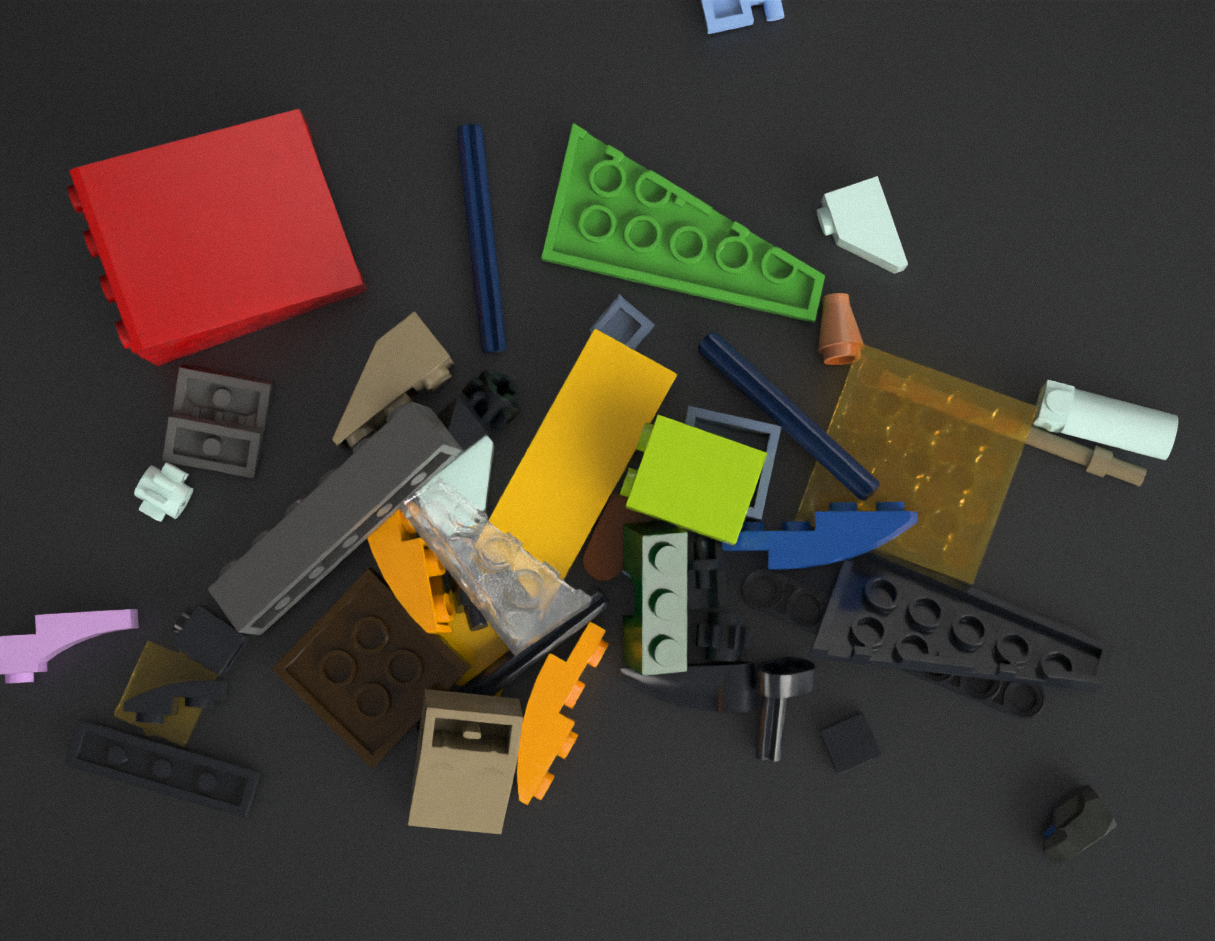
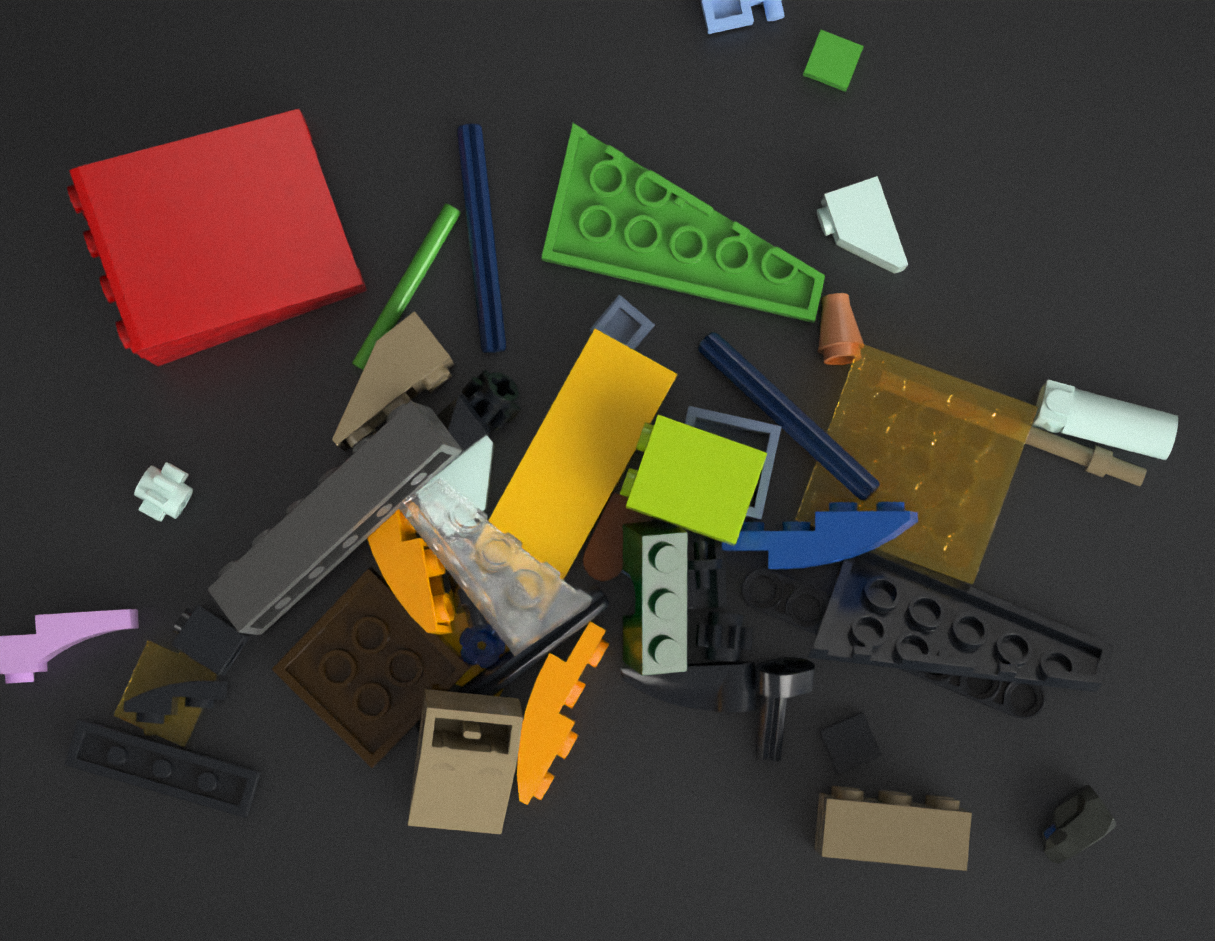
(218, 421): dark grey slope -> none
(409, 281): none -> bright green bar
(474, 655): none -> clear blue plate
(833, 60): none -> bright green tile
(893, 829): none -> dark tan brick

